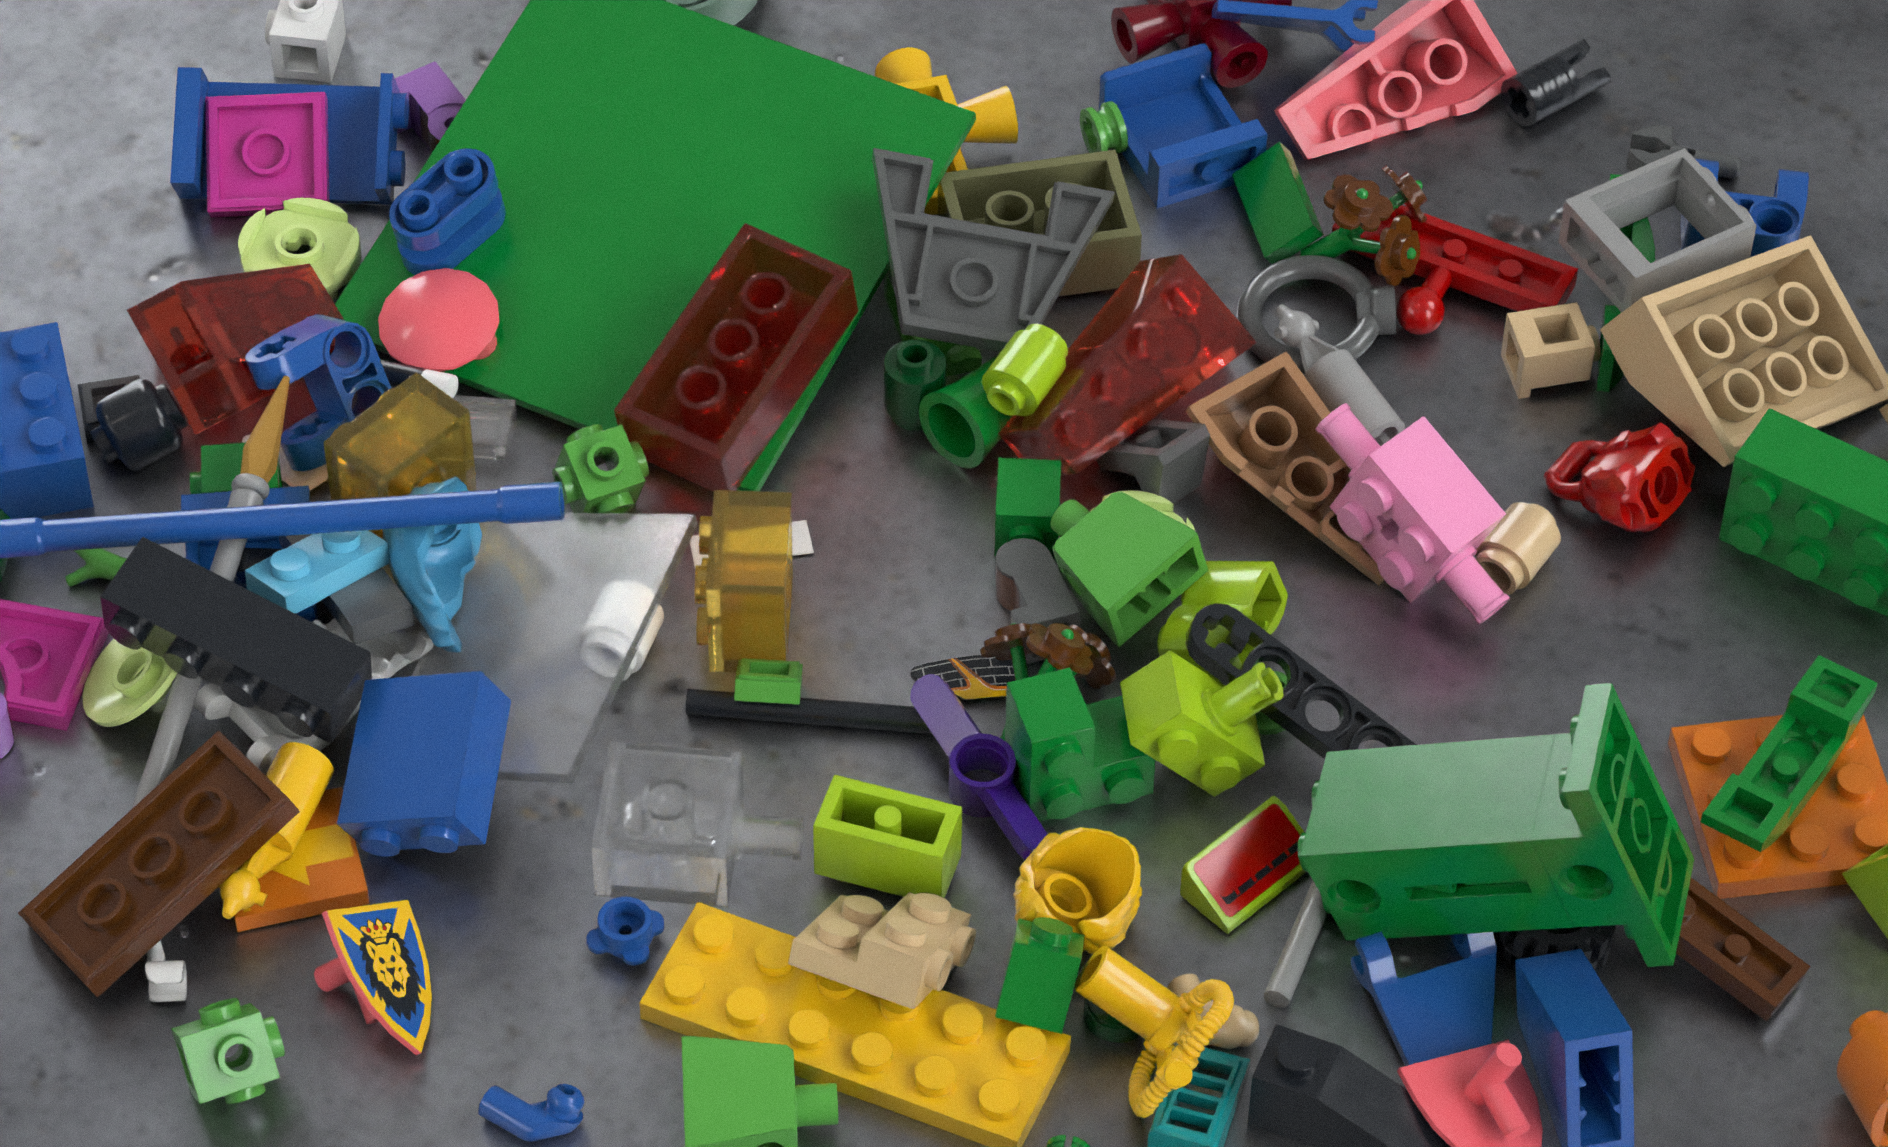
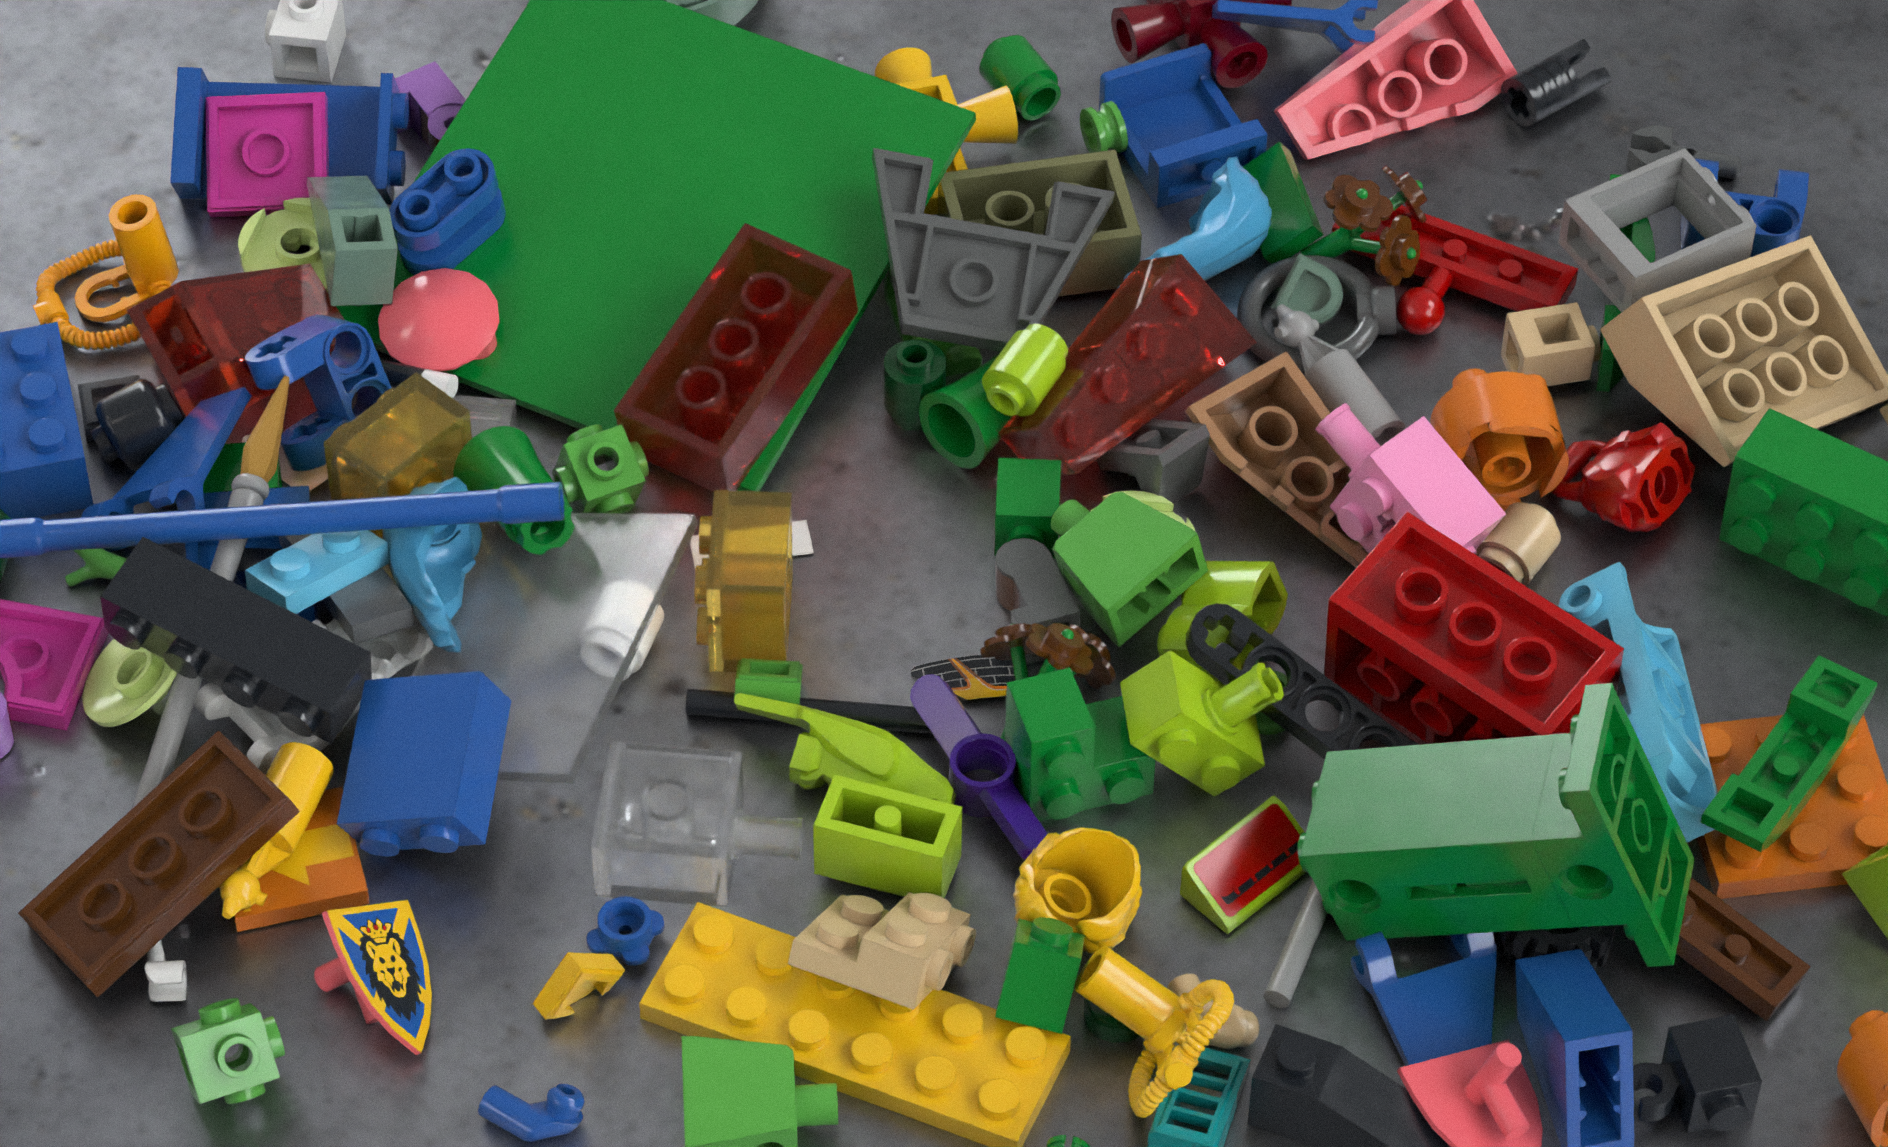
(146, 261): none -> light orange piece
(181, 461): none -> blue flag
(354, 239): none -> sand green slope
(508, 458): none -> green plant
(574, 979): none -> yellow tile
(849, 750): none -> lime animal
(1021, 68): none -> green brick
(1227, 225): none -> dark azure hair
(1312, 290): none -> sand green tile
(1457, 644): none -> red brick
(1504, 432): none -> orange brick
(1655, 696): none -> medium azure piece
(1705, 1074): none -> black brick

